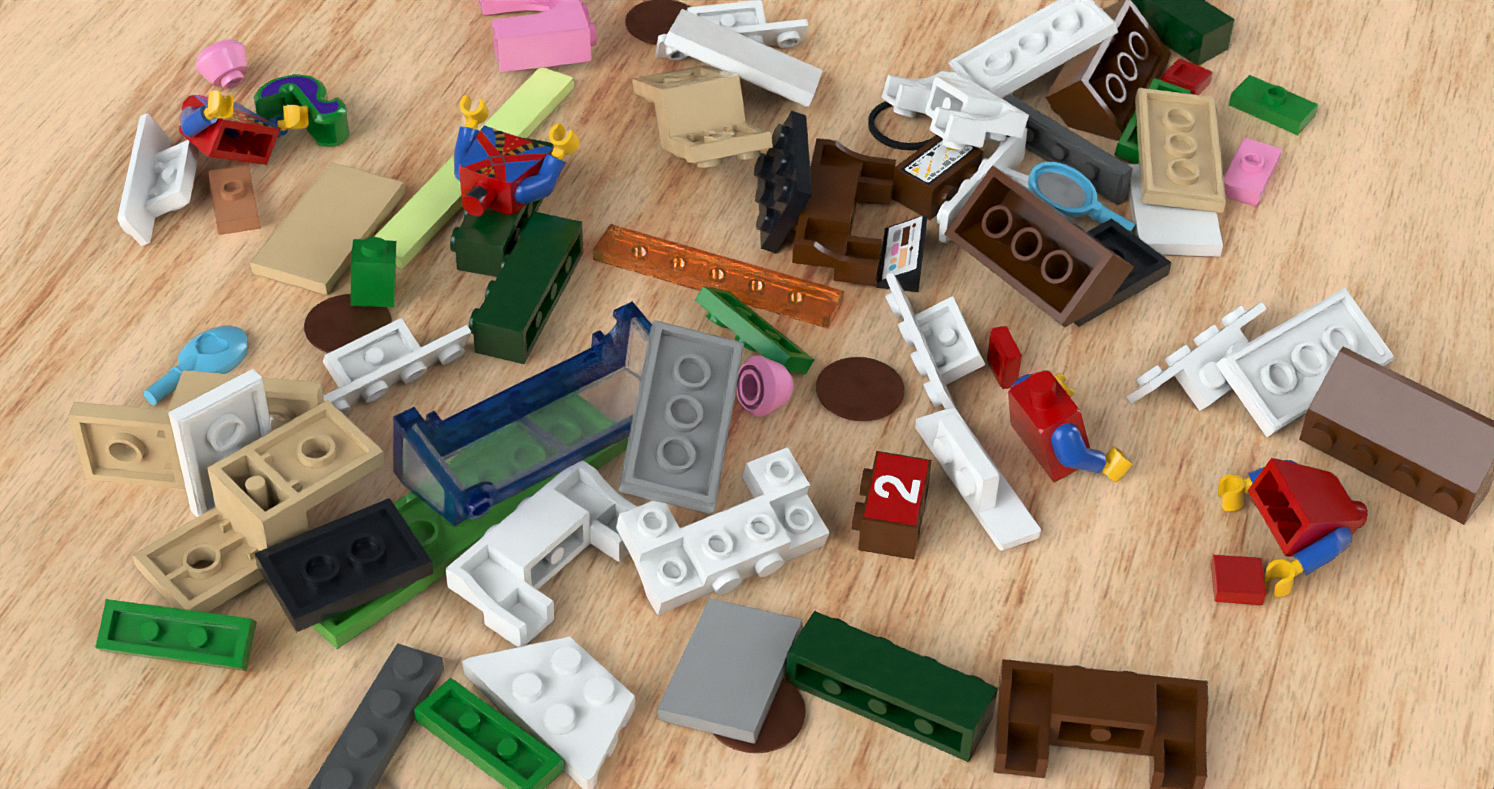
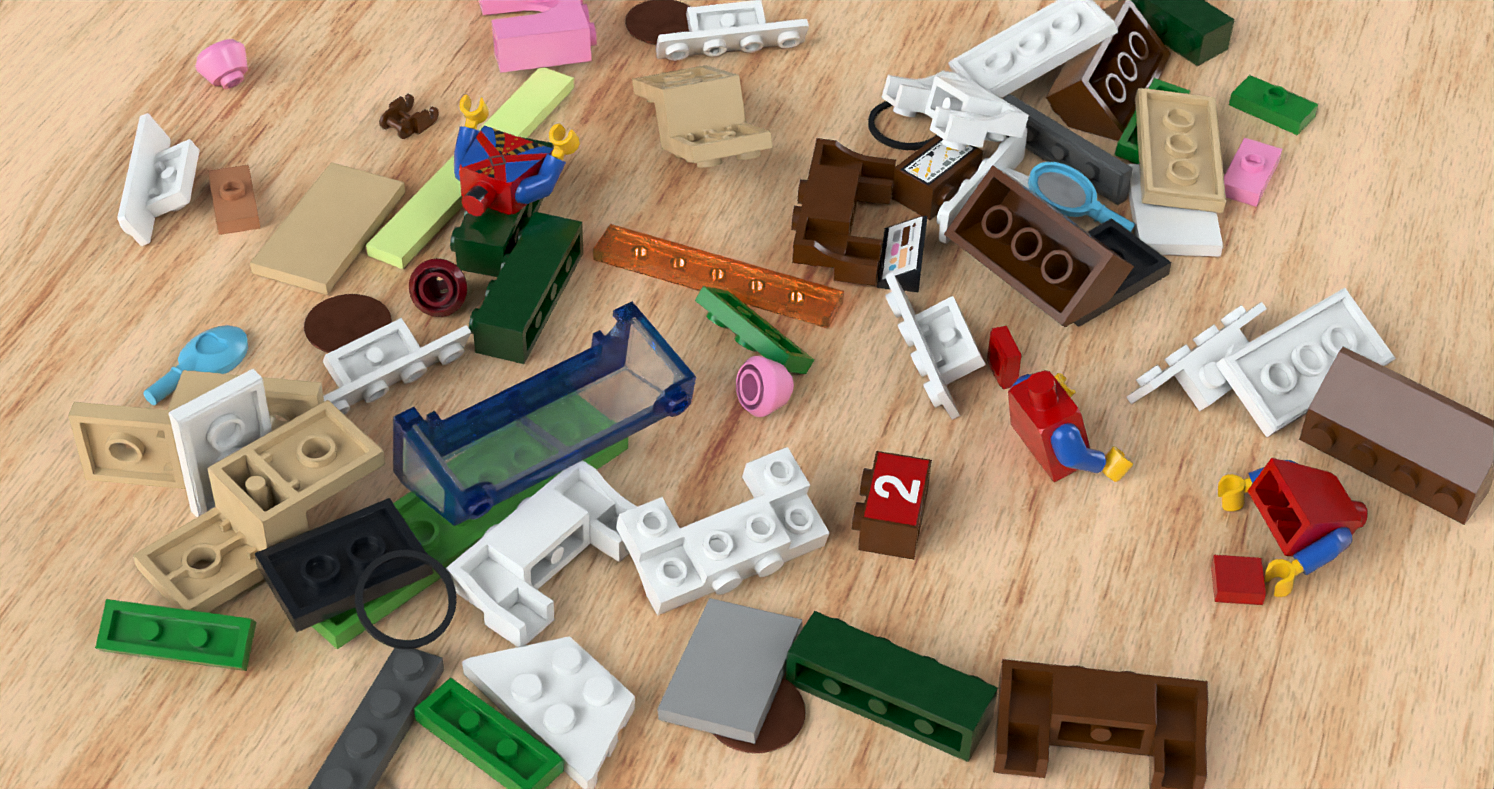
(232, 131): torso -> none
(326, 118): green animal -> none
(373, 272): green brick -> none
(405, 554): none -> black piece
(413, 124): none -> reddish brown piece
(427, 290): none -> dark red cone
(681, 417): light grey tile -> none
(743, 57): white tile -> none
(783, 181): black plate -> none
(860, 389): copper piece -> none
(977, 479): white bracket -> none
(1188, 76): red tile -> none

